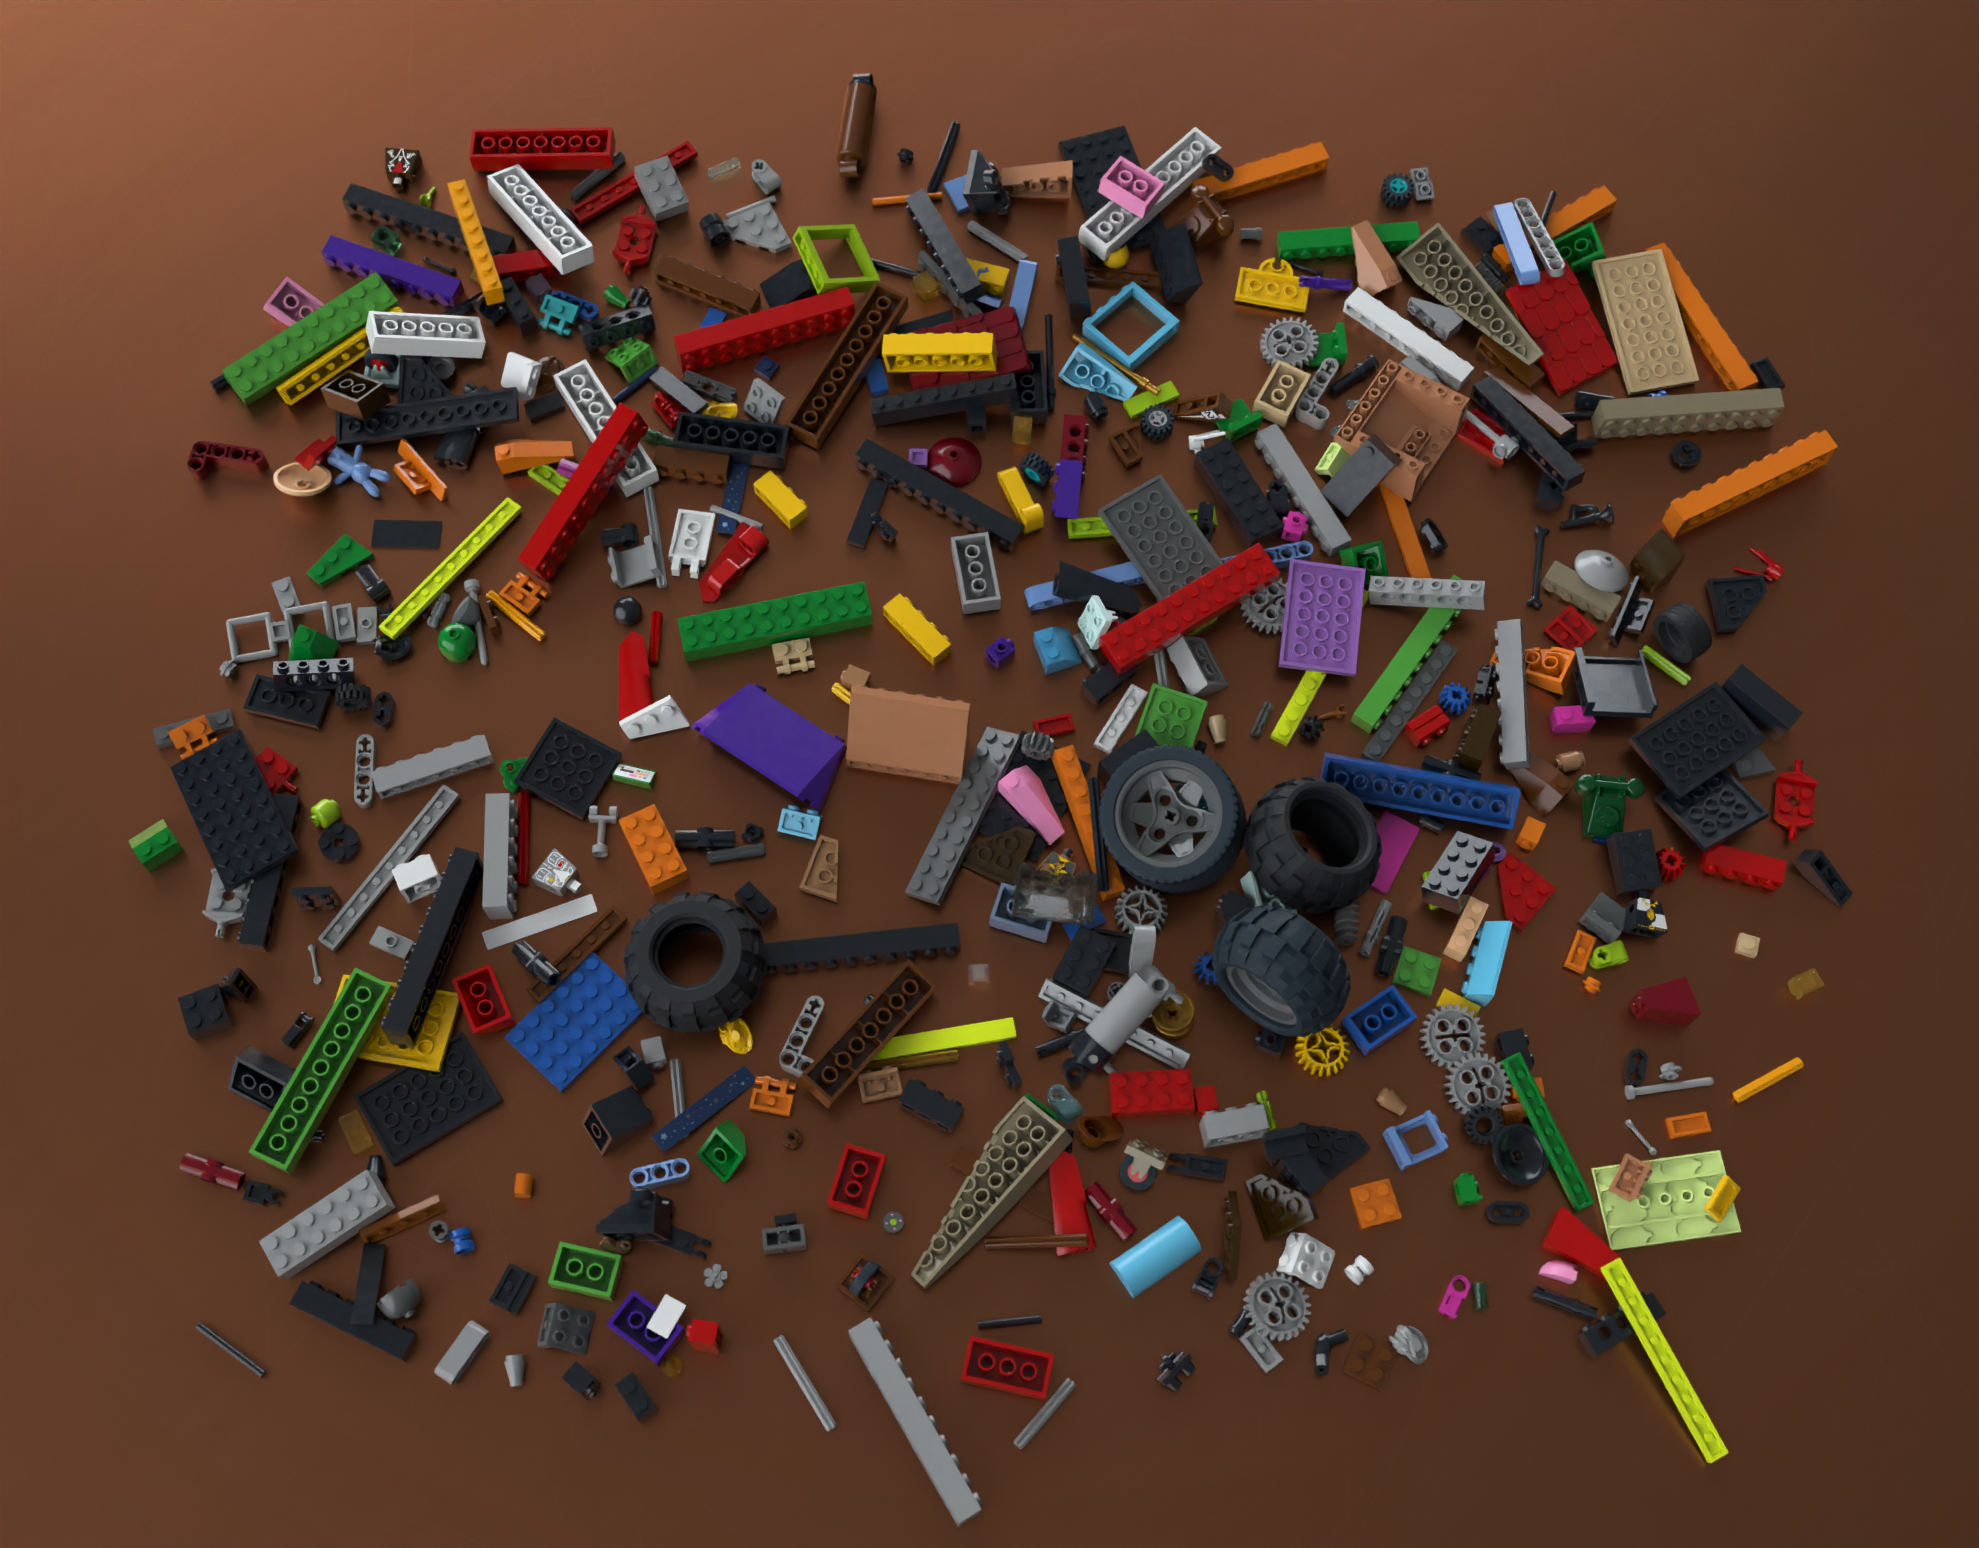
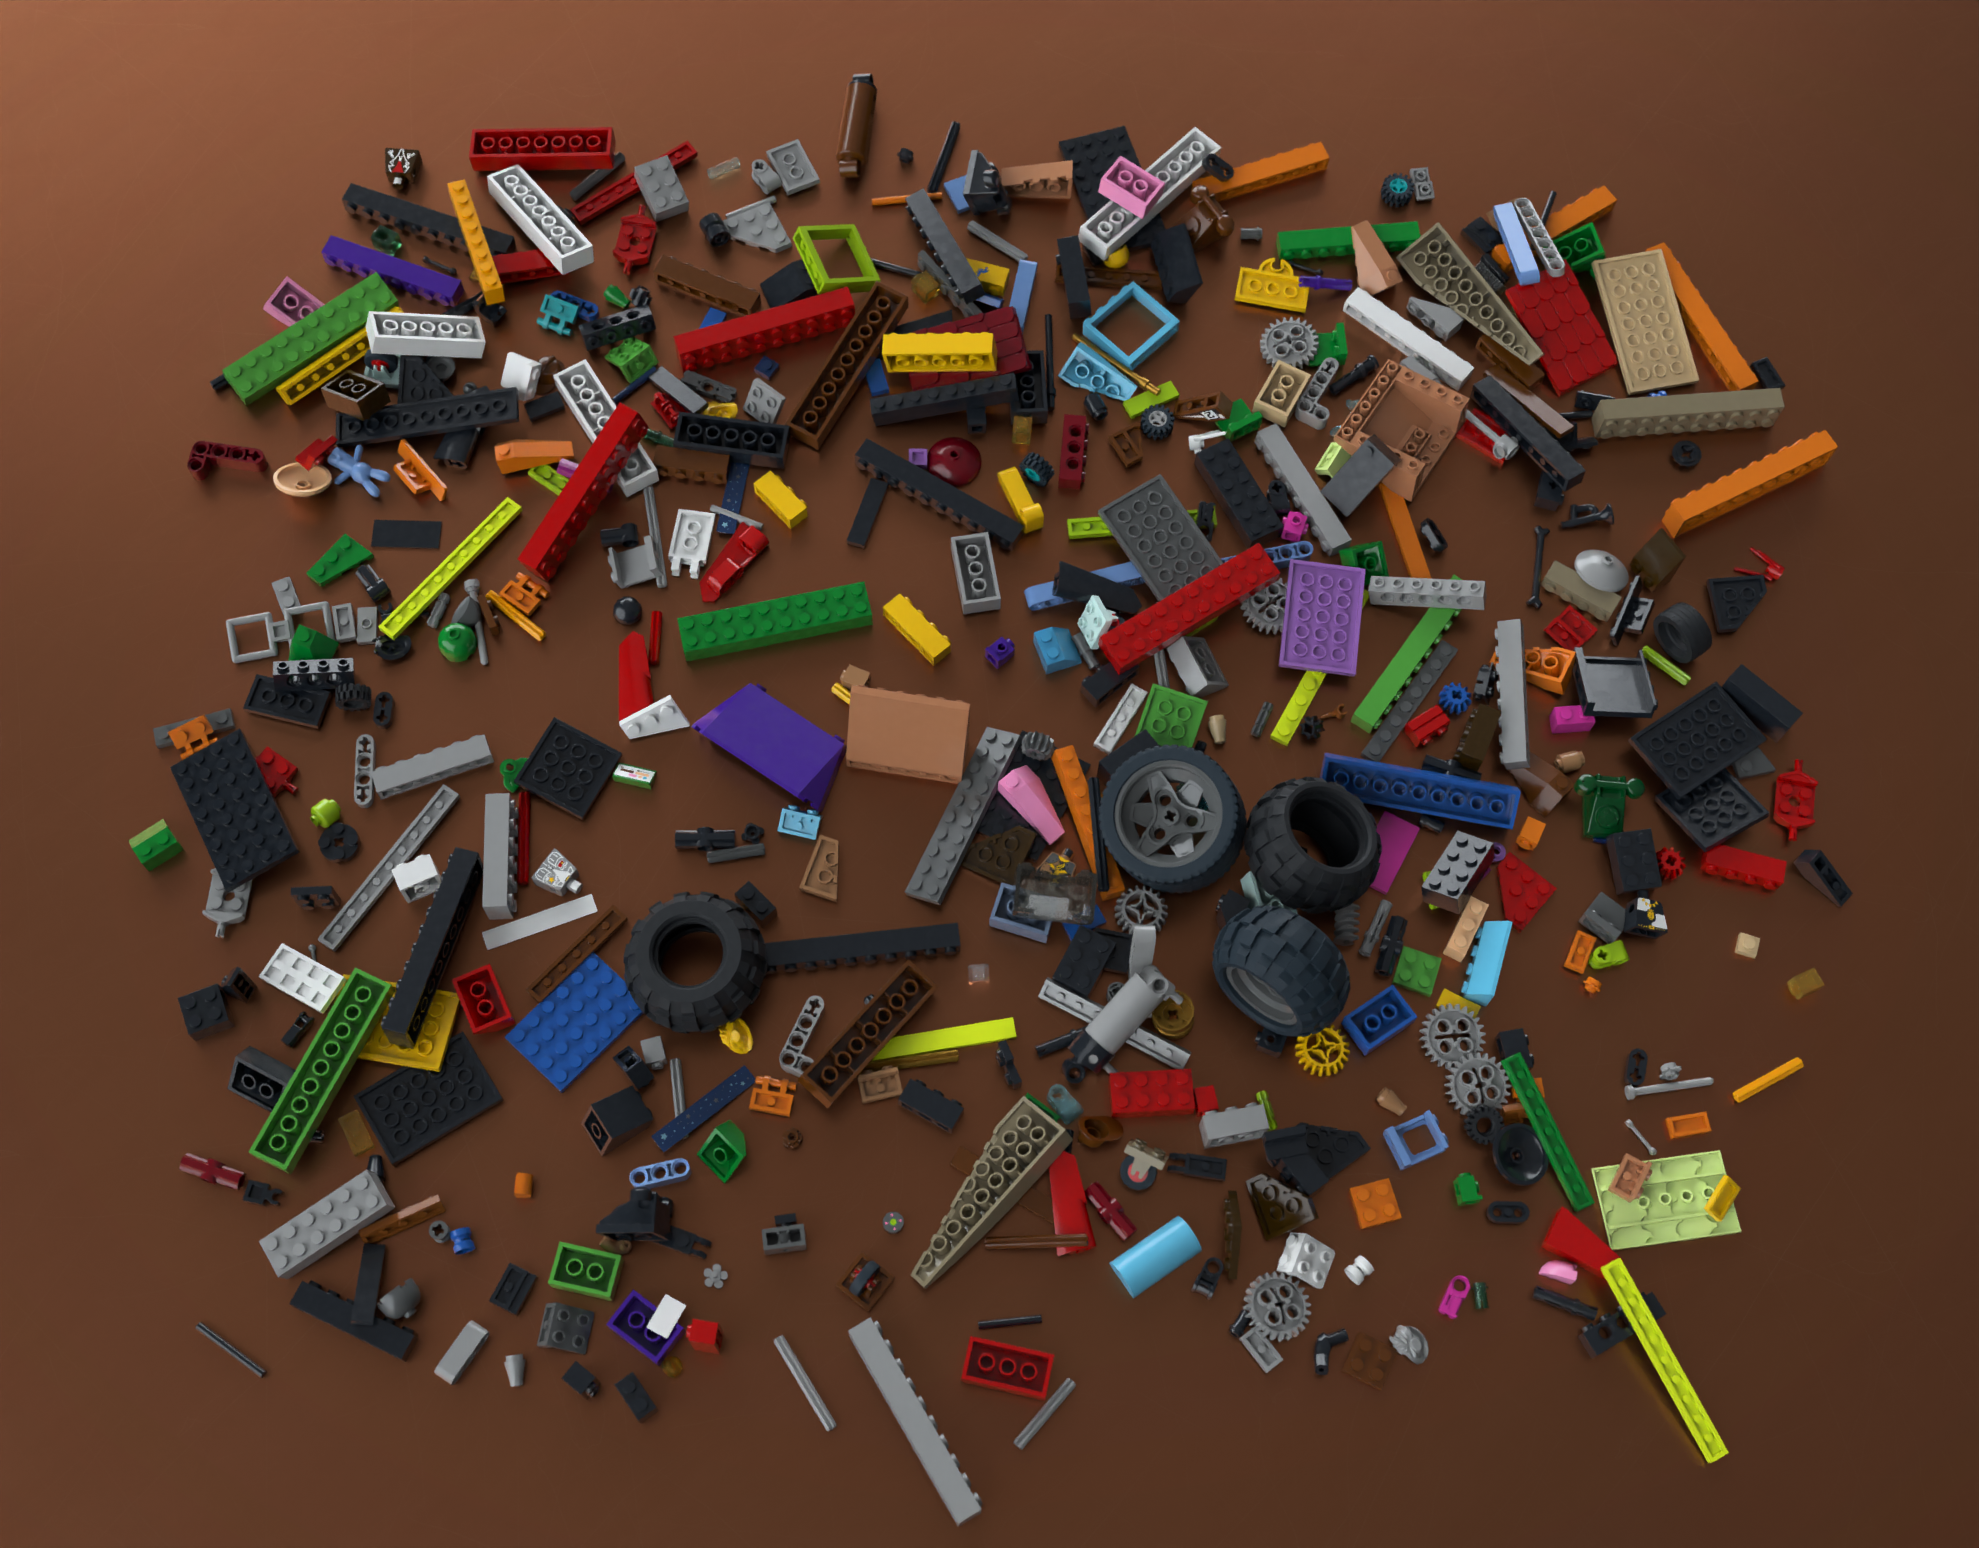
(228, 668): light grey plate -> none
(267, 888): black brick -> none
(302, 978): none -> white plate
(391, 943): light grey plate -> none
(426, 198): lime hand -> none
(518, 307): black brick -> none
(536, 963): black piece -> none
(538, 288): clear purple brick -> none
(600, 848): light grey bar -> none
(653, 849): orange brick -> none
(793, 167): none -> light grey plate
(793, 651): tan plate -> none
(856, 1181): red brick -> none
(885, 530): black plate -> none
(1055, 725): red tile -> none
(1058, 1017): dark grey bracket -> none
(1067, 488): dark purple brick -> none
(1172, 1366): black hips -> none
(1201, 965): blue gear -> none
(1666, 1003): dark red slope -> none

